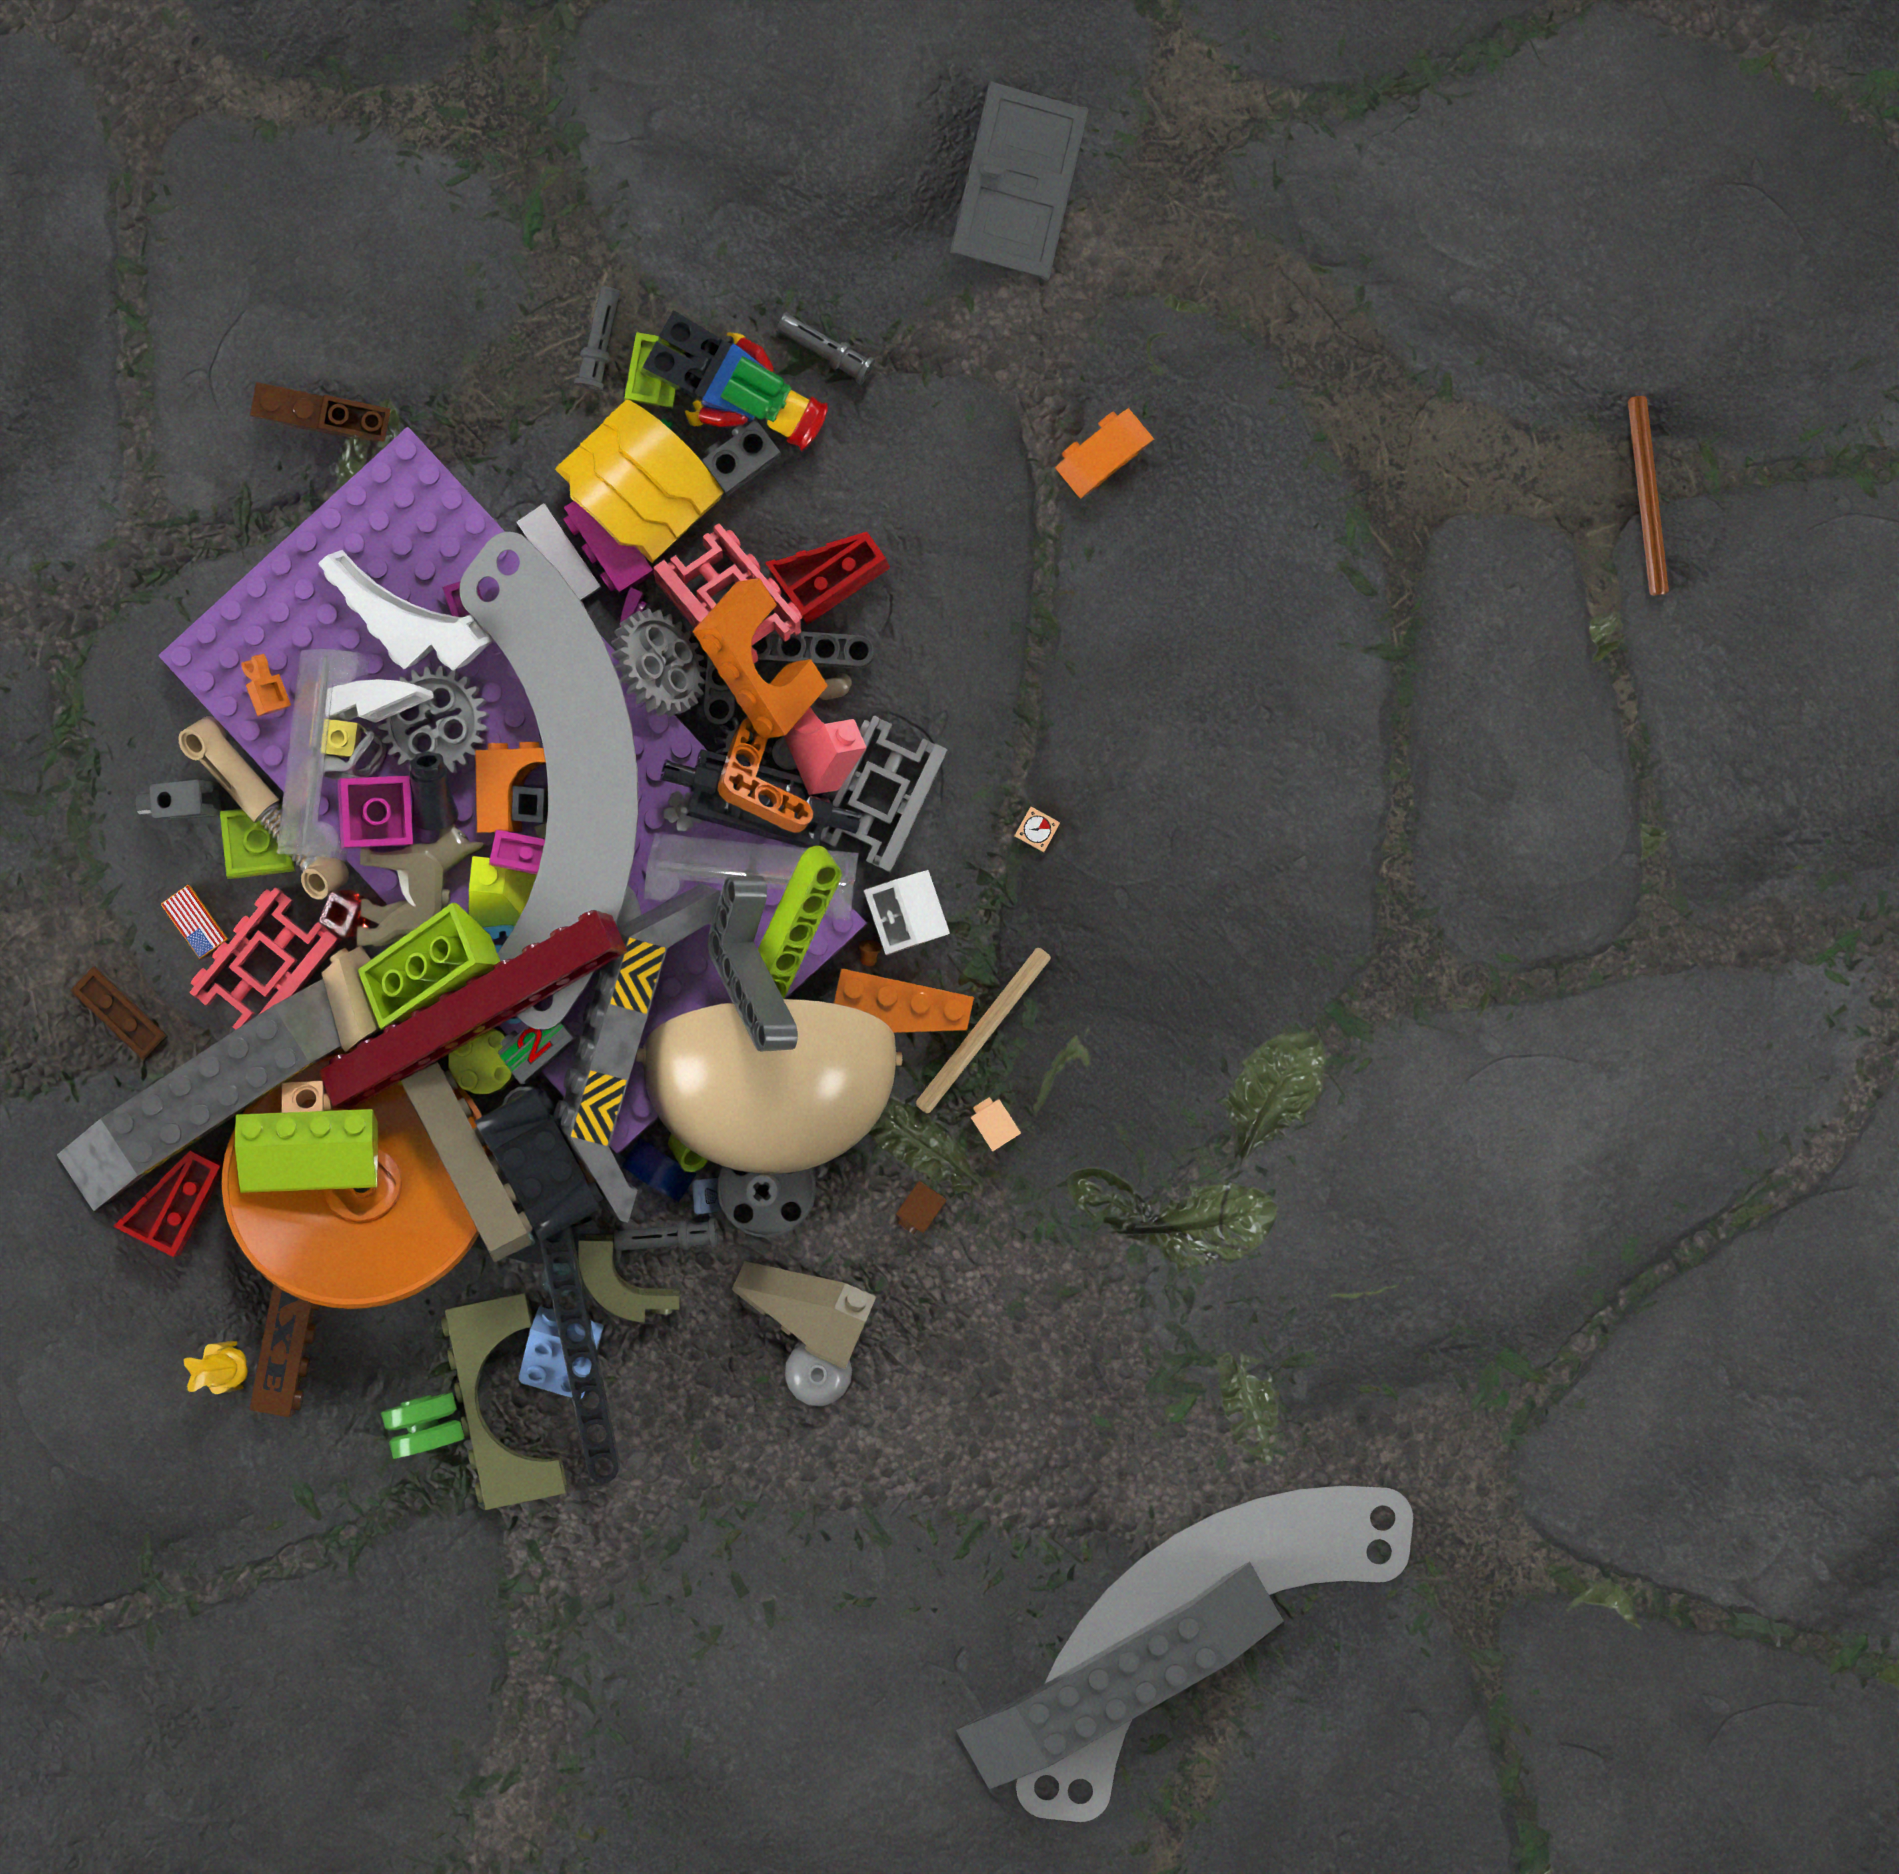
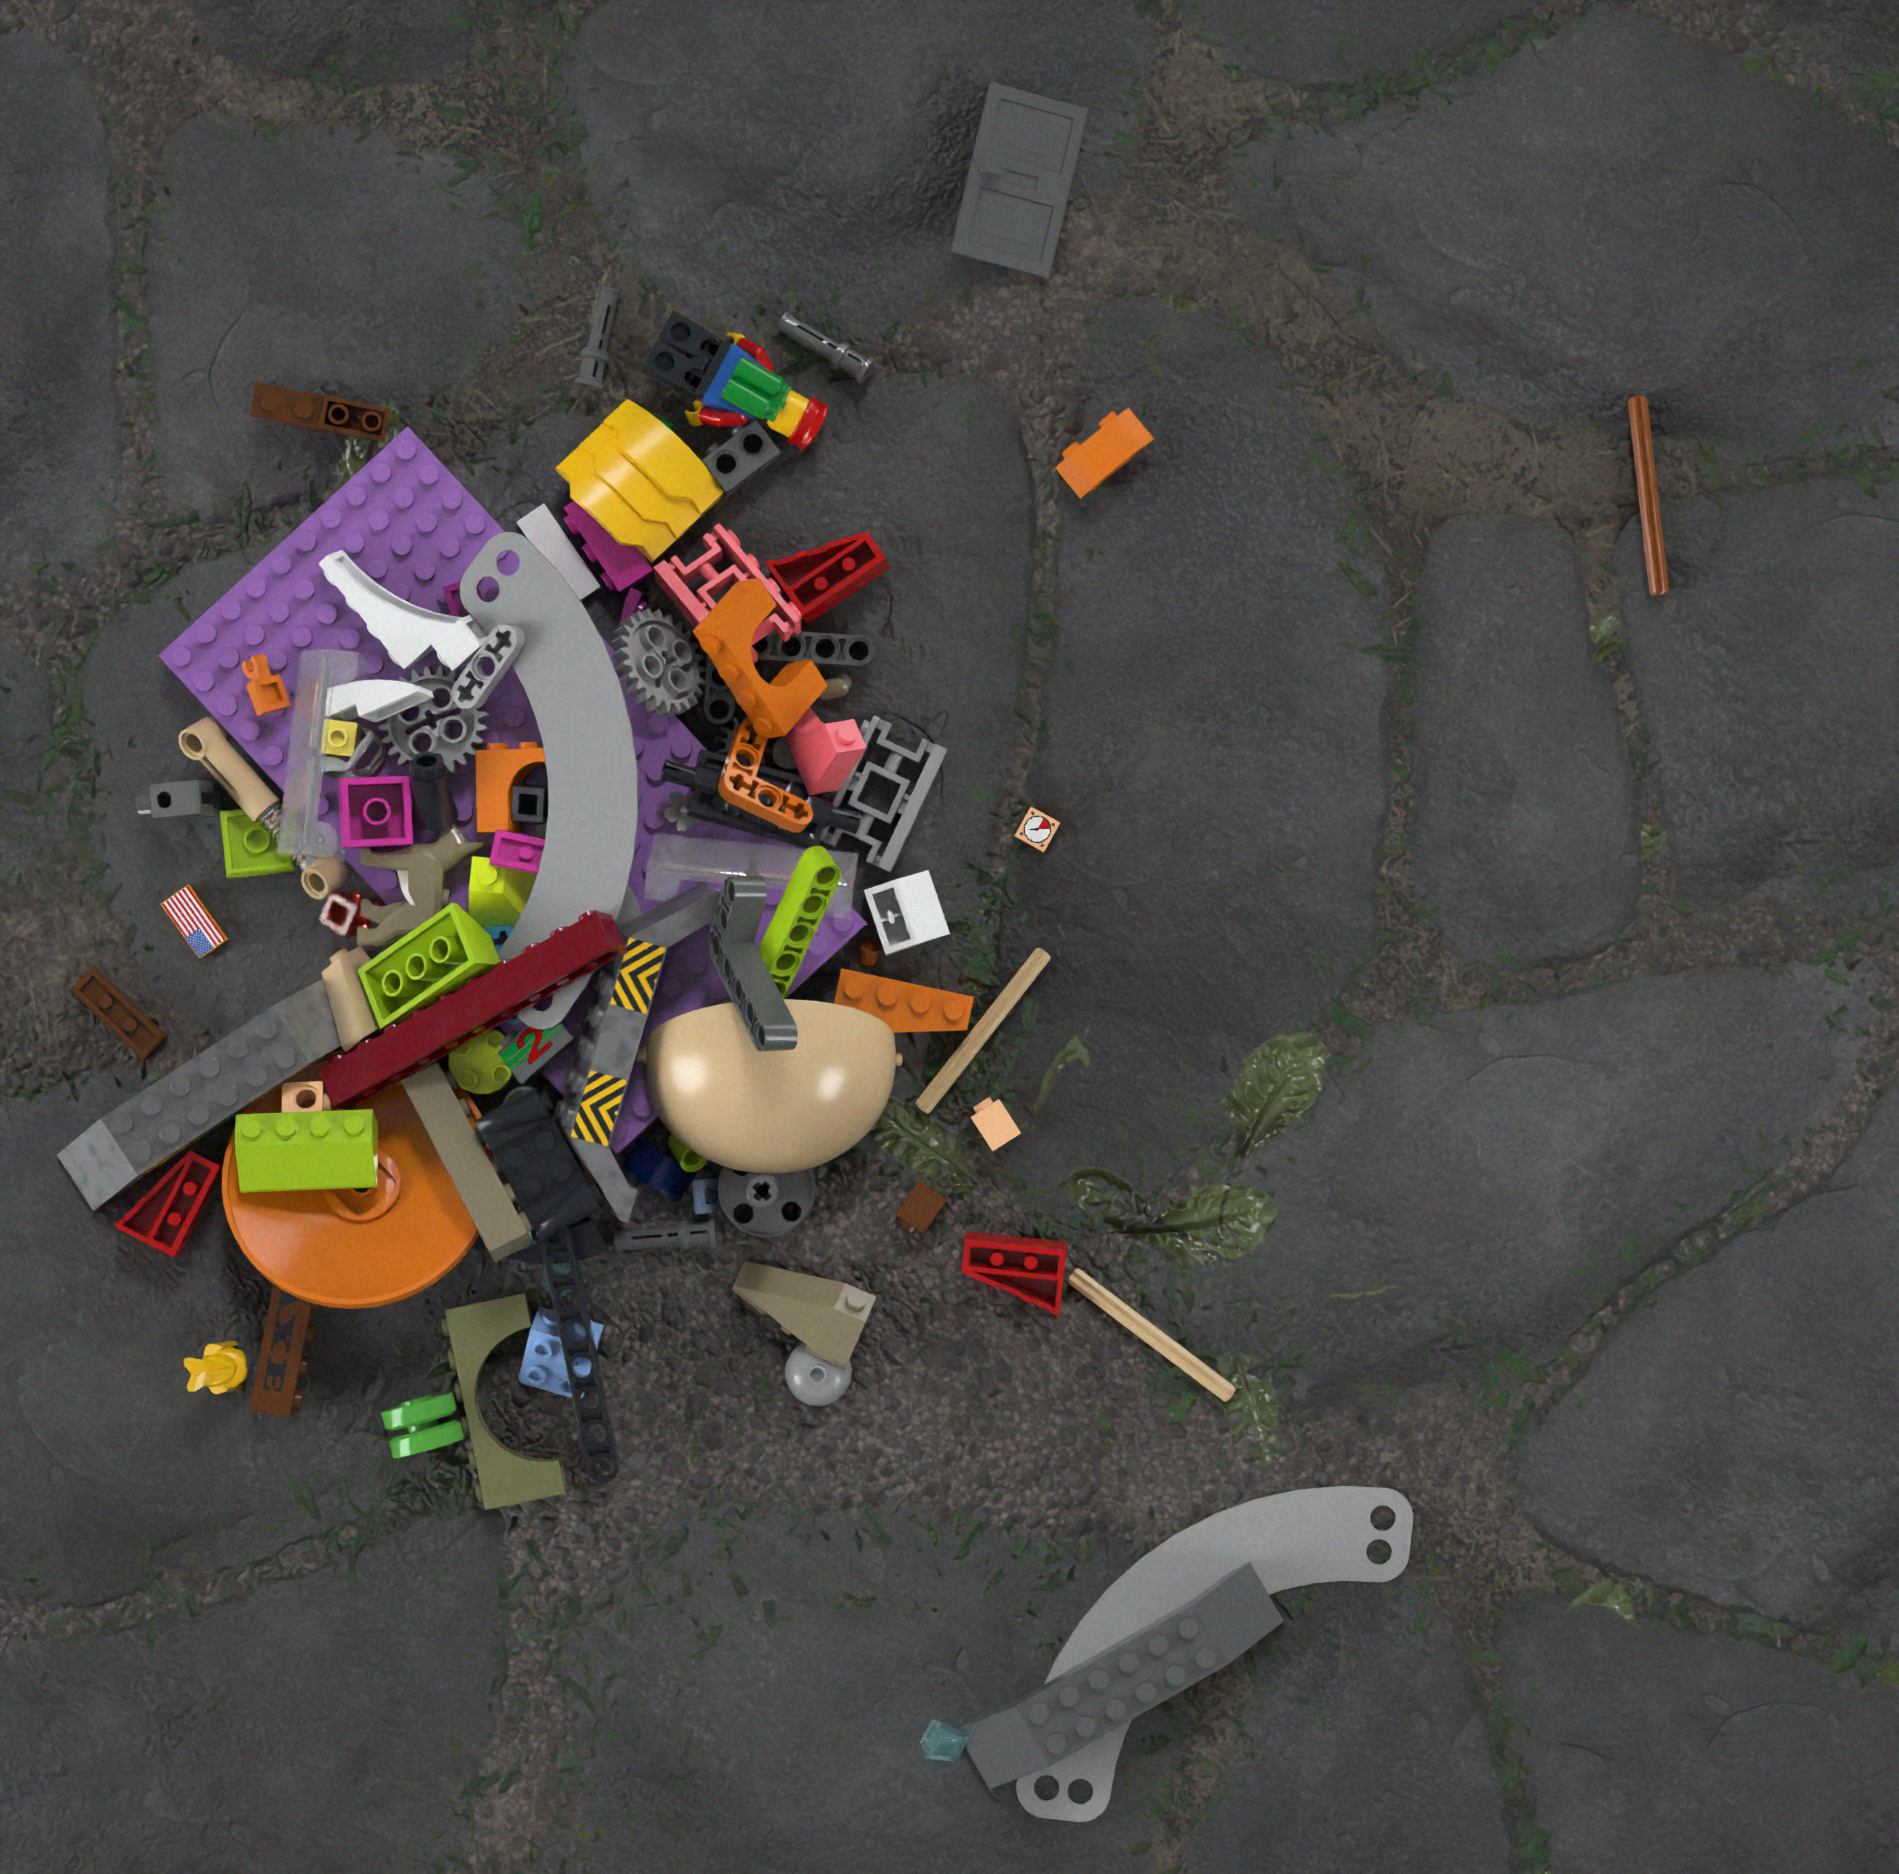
(242, 947): coral fence -> none
(502, 660): none -> light grey beam
(611, 1289): olive arch -> none
(642, 387): lime plate -> none
(943, 1742): none -> clear light blue slope
(1018, 1265): none -> red wedge
(1151, 1335): none -> tan axle

